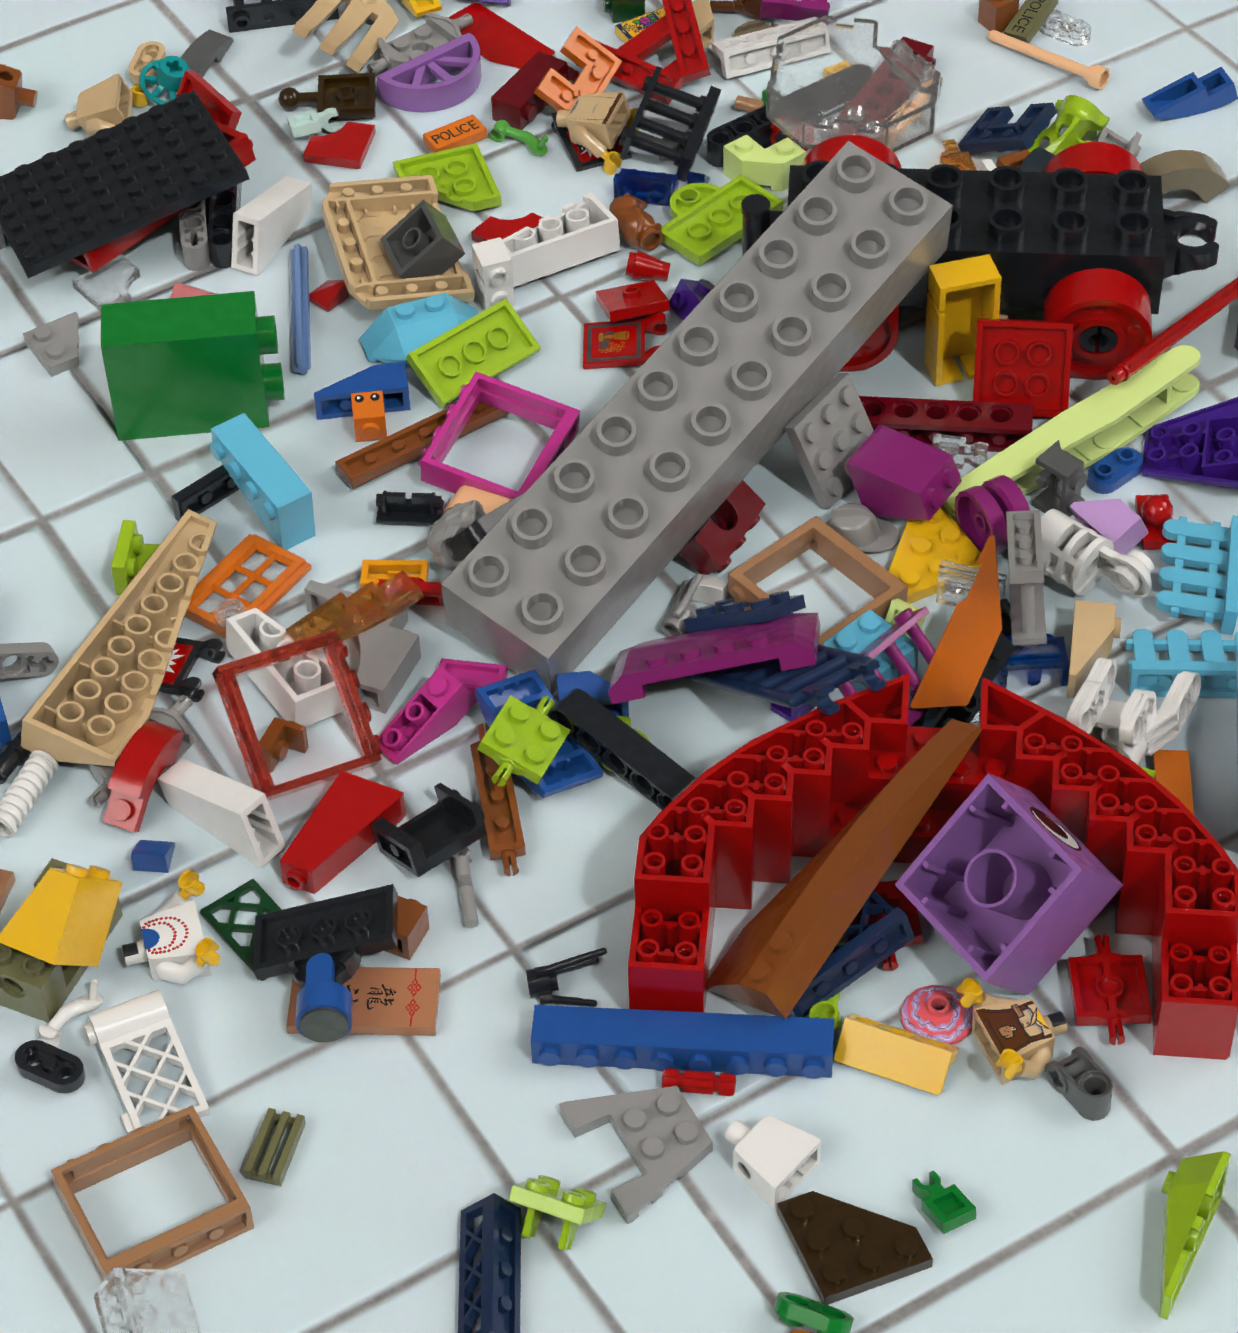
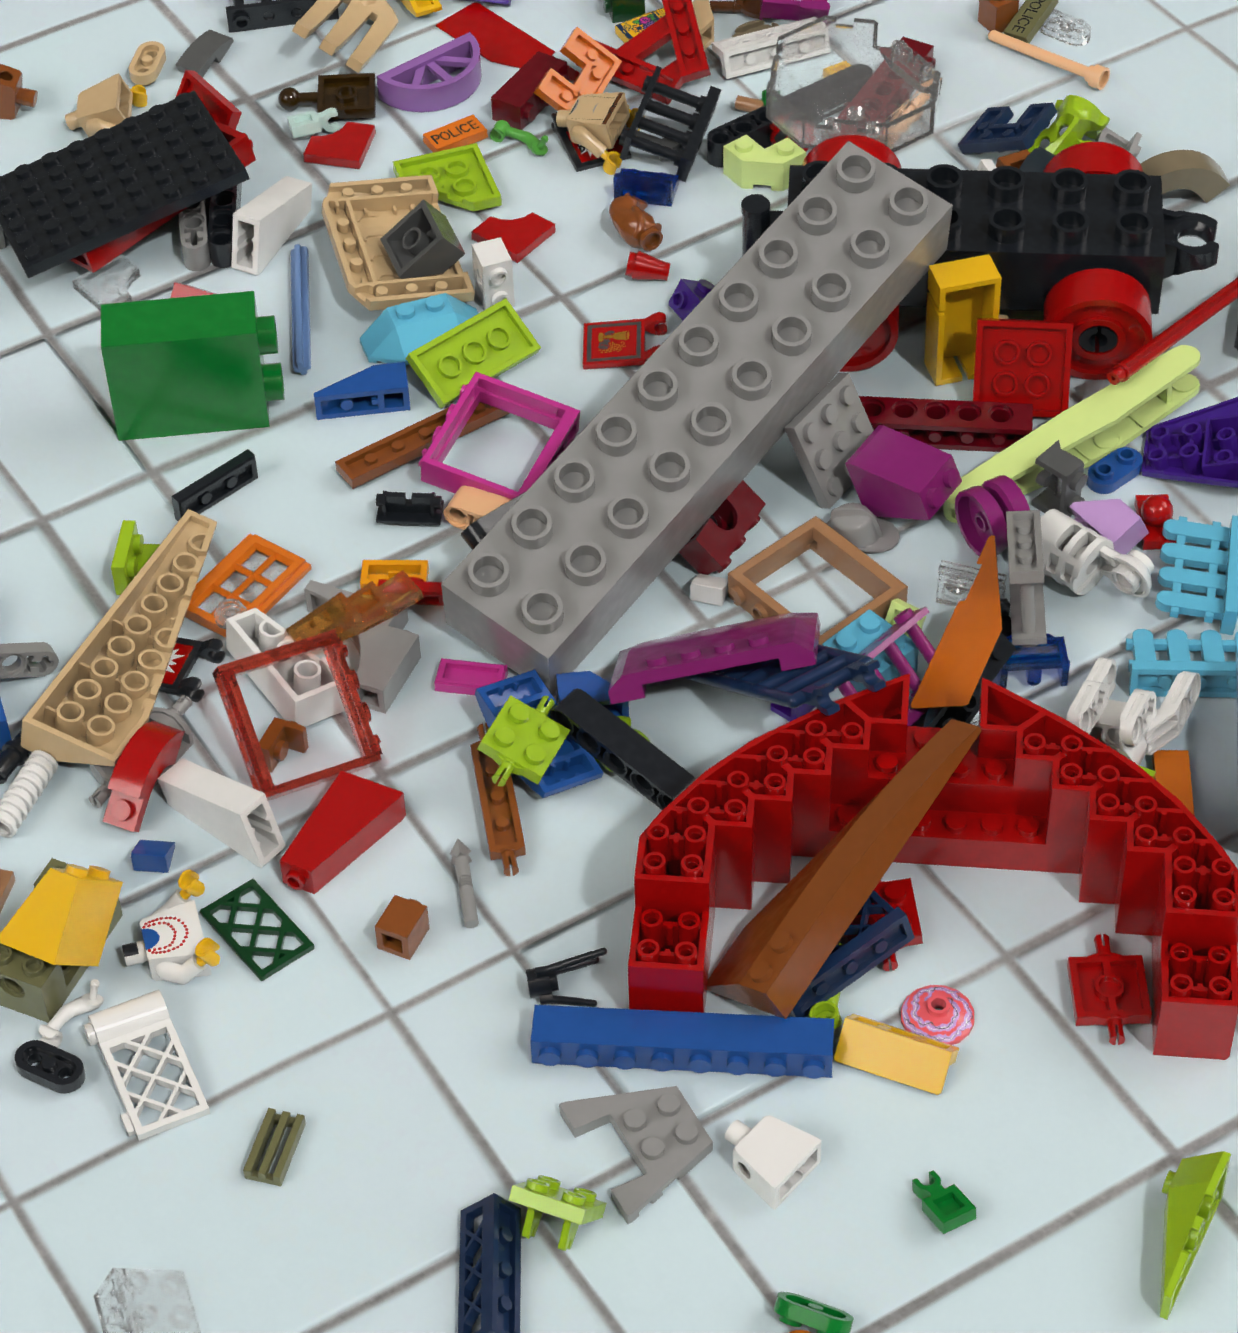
(56, 344): light grey wing -> none
(139, 1146): medium nougat window -> none
(169, 77): teal wheel -> none
(265, 481): medium azure wedge -> none
(323, 950): black plate -> none
(329, 294): red slope -> none
(369, 416): orange brick -> none
(388, 1001): nougat tile -> none
(424, 38): light grey plate -> none
(426, 716): dark pink slope -> none
(433, 833): black panel -> none
(445, 534): light grey hair -> none
(563, 241): white wedge -> none
(632, 300): red plate -> none
(674, 621): light grey plant -> none
(693, 177): clear blue piece -> none
(700, 1081): red axle -> none
(710, 220): lime plate -> none
(731, 613): dark blue plate -> none
(849, 1246): dark brown plate -> none
(923, 548): yellow plate -> none
(954, 157): clear orange plate -> none
(961, 451): clear plate -> none
(1008, 885): medium lavender brick -> none
(1011, 1032): torso -> none
(1082, 1084): dark grey piece -> none
(1091, 638): tan slope -> none
(1192, 95): blue slope -> none

